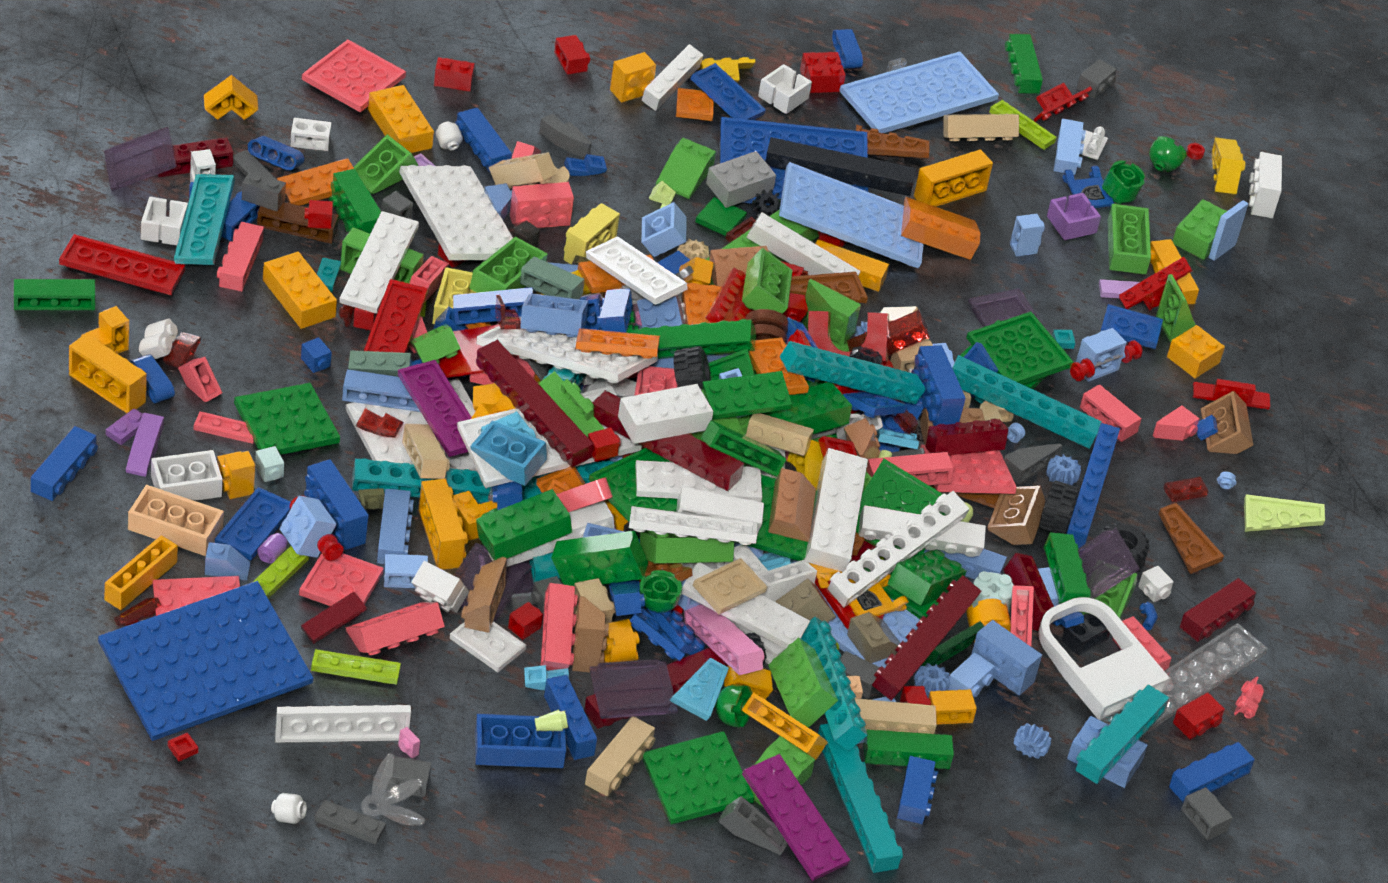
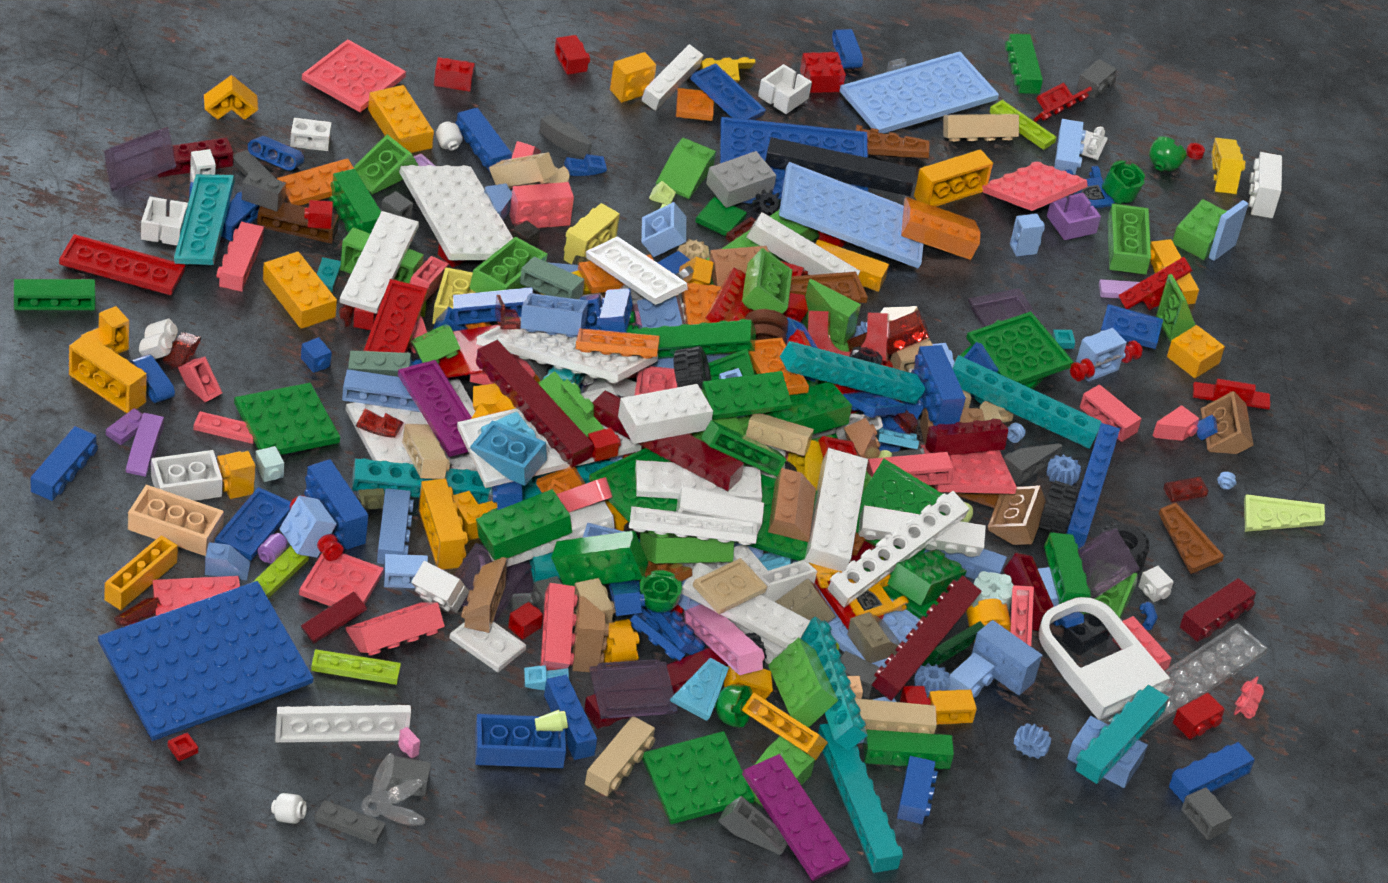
(1034, 186): none -> coral plate

